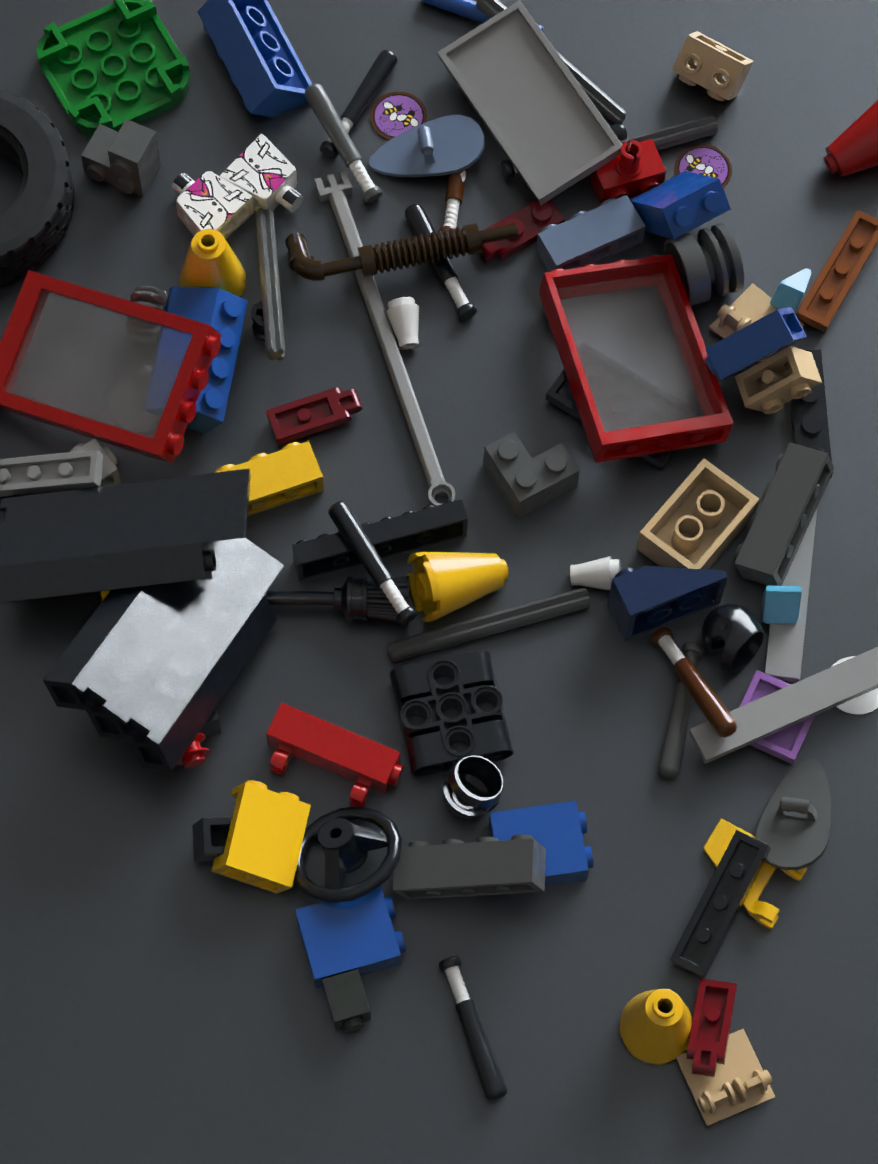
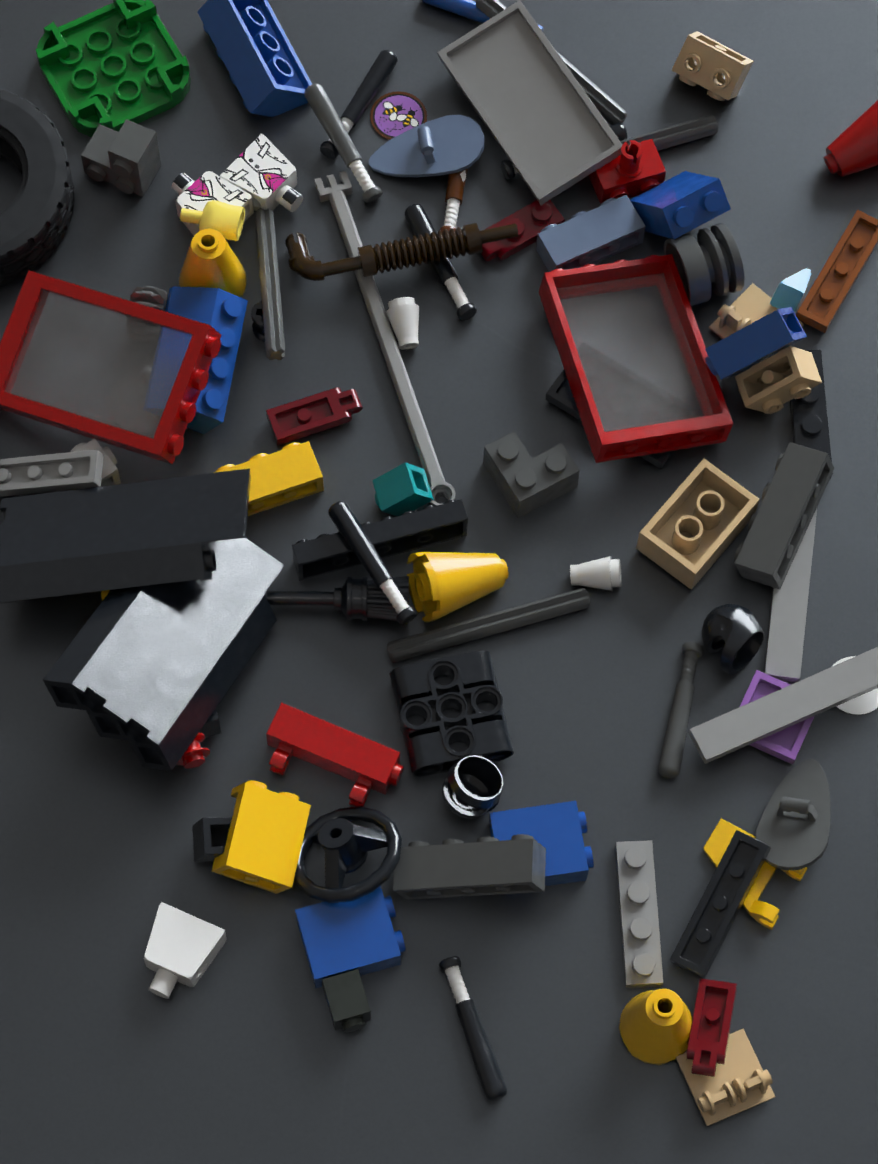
(180, 949): none -> white torso
(217, 216): none -> light yellow piece
(402, 489): none -> teal brick
(639, 914): none -> light grey plate
(660, 595): dark blue slope -> none
(703, 695): reddish brown piece -> none
(706, 161): sticker -> none
(781, 604): medium azure slope -> none

